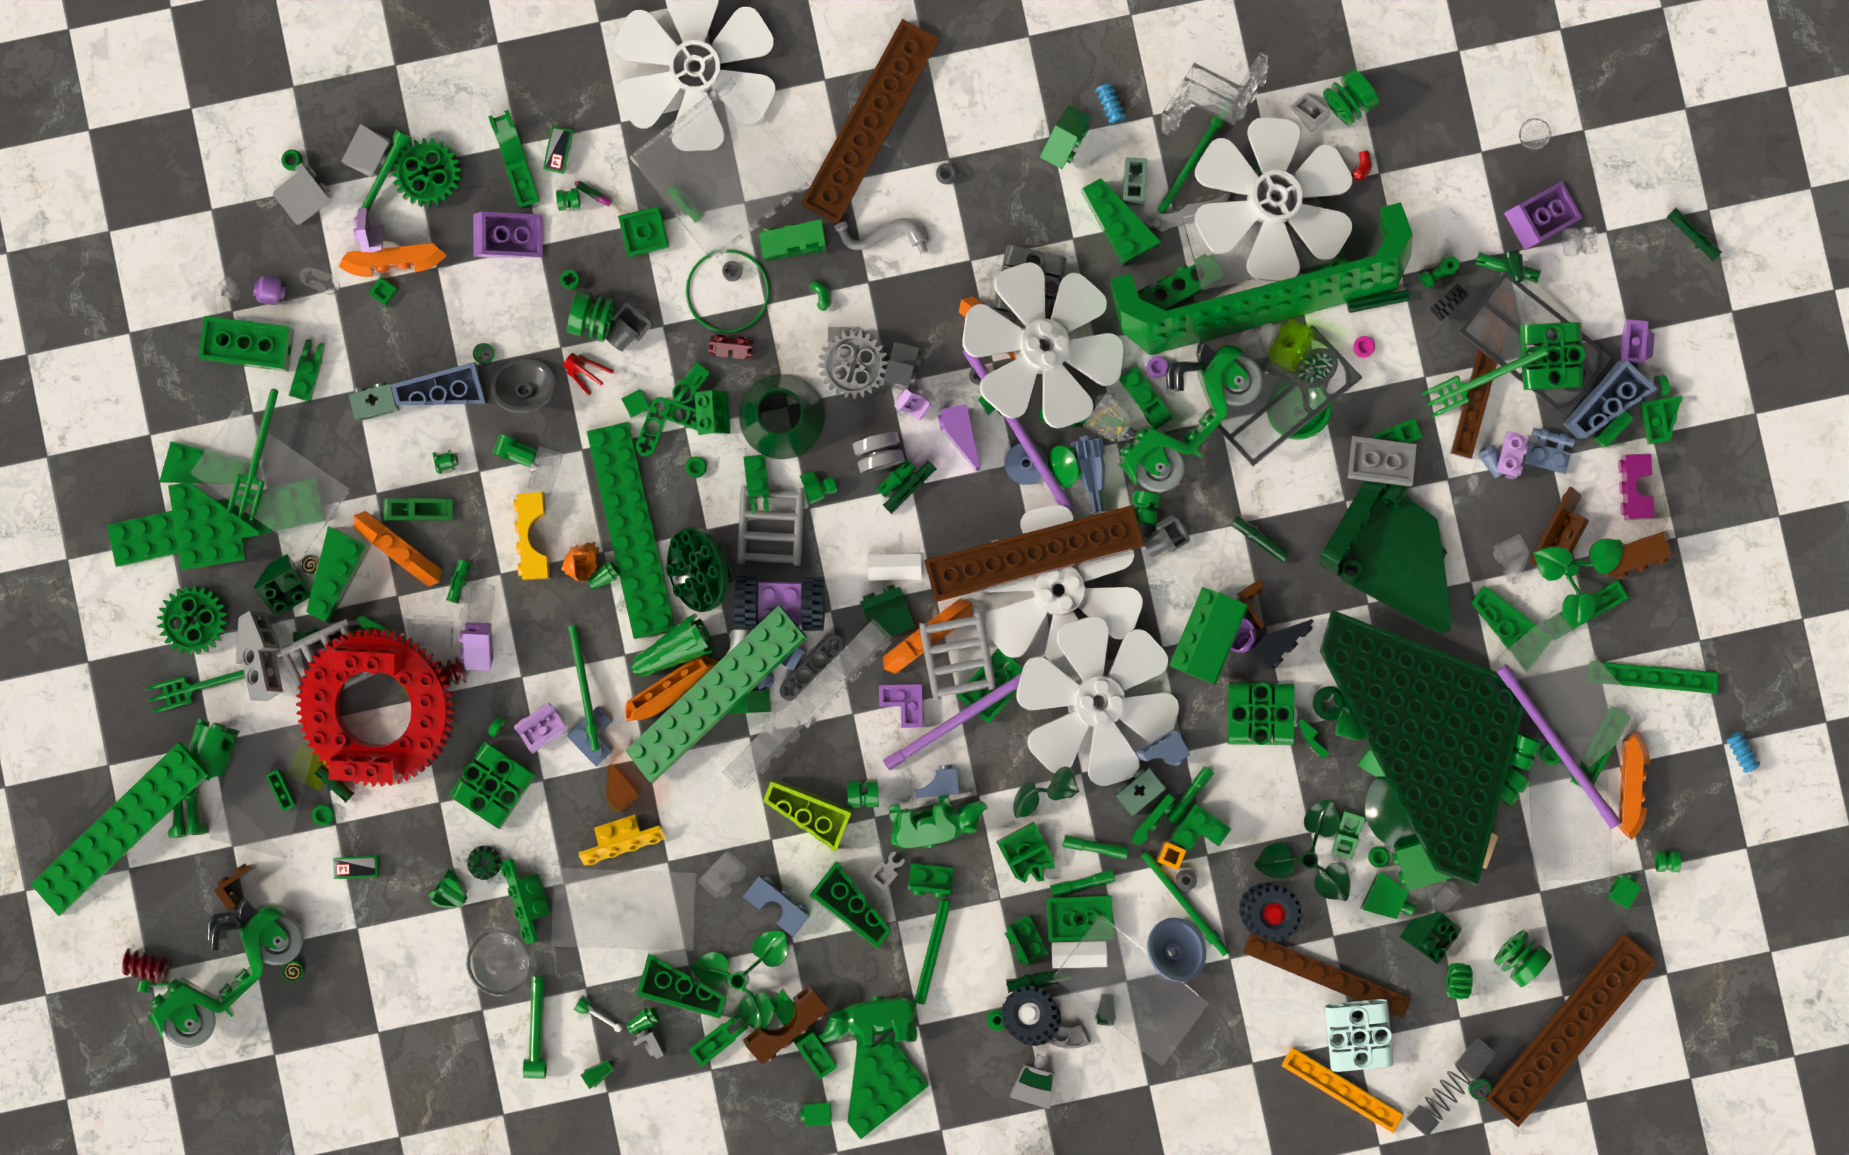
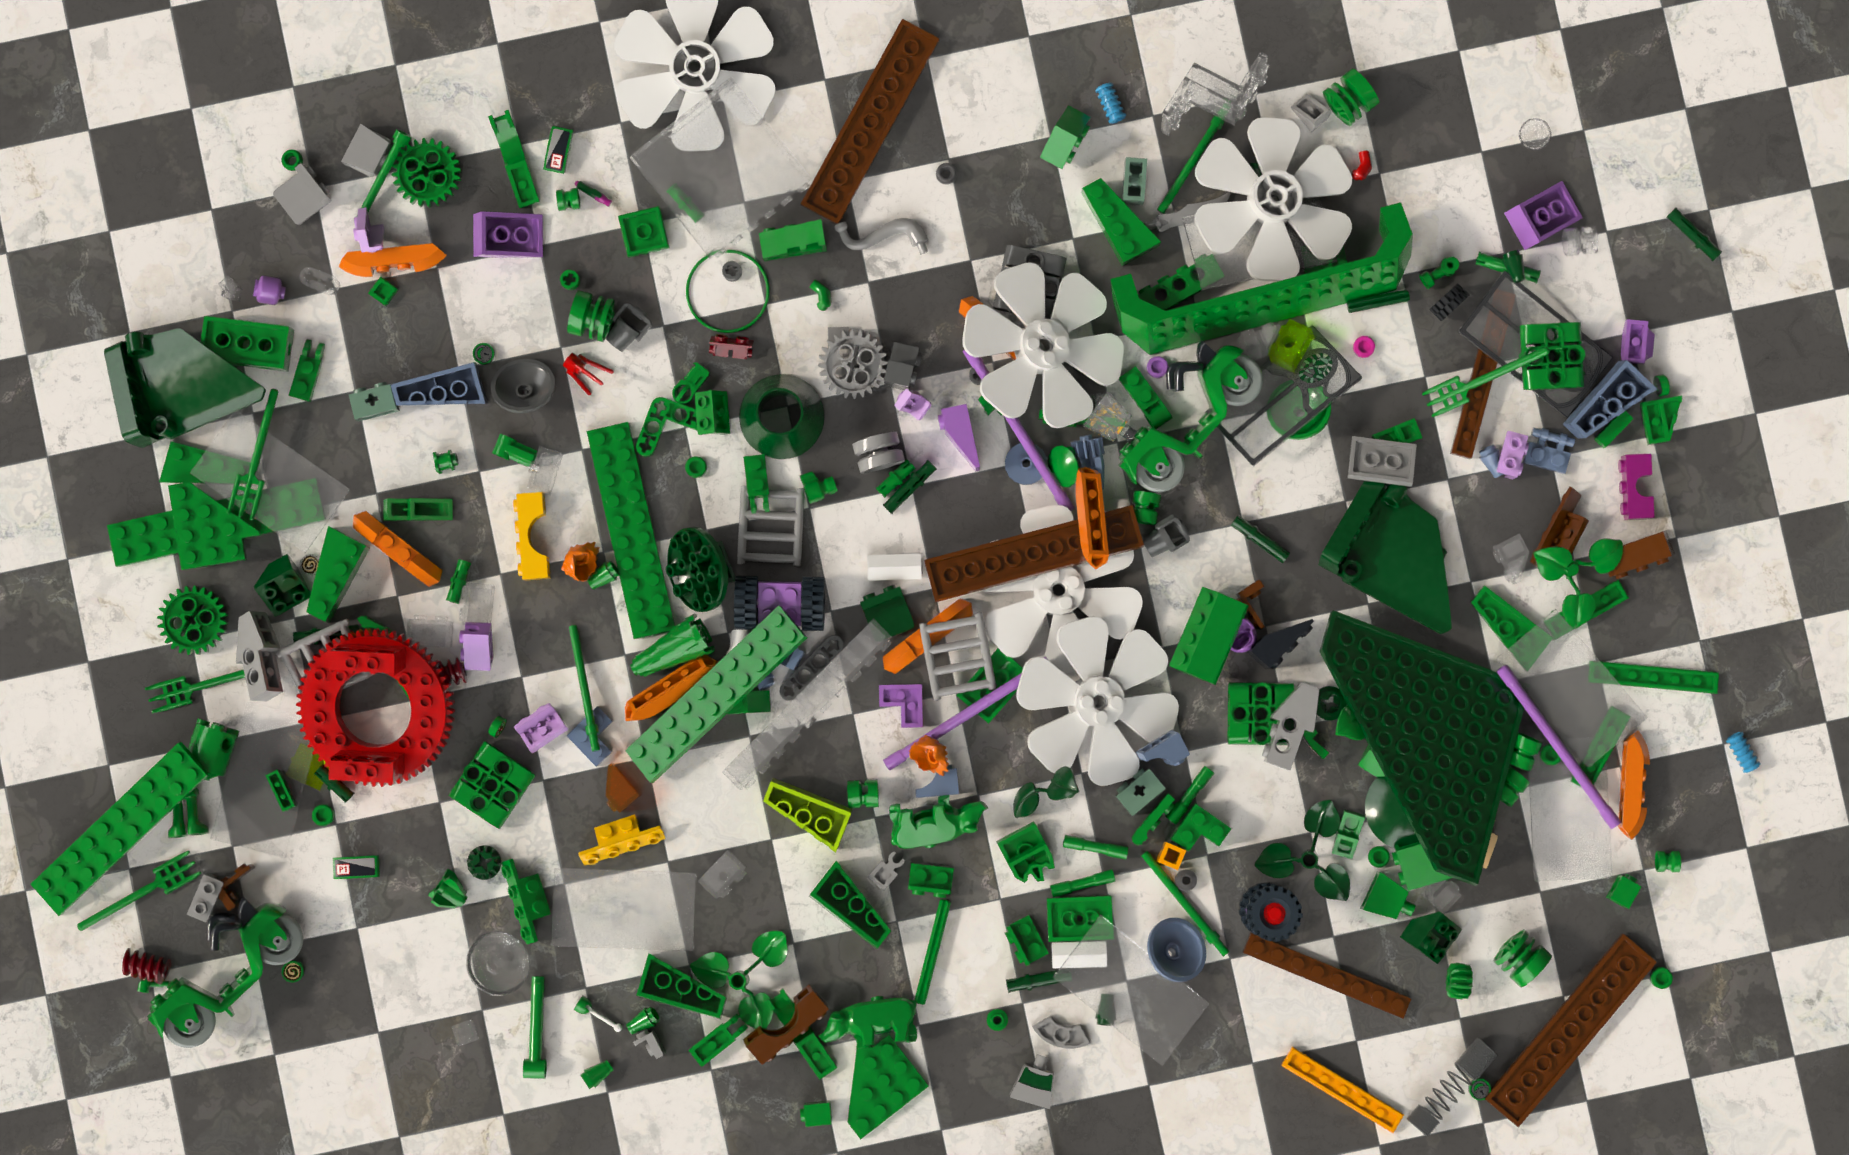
(160, 882): none -> green piece
(172, 386): none -> dark green panel
(205, 897): none -> light grey bracket
(635, 403): green tile -> none
(764, 891): sand blue arch -> none
(929, 755): none -> orange hair
(1031, 1016): black plate -> none
(1091, 517): none -> orange brick
(1302, 709): none -> light grey brick
(1374, 1018): light aqua connector -> none
(1661, 977): none -> green tile

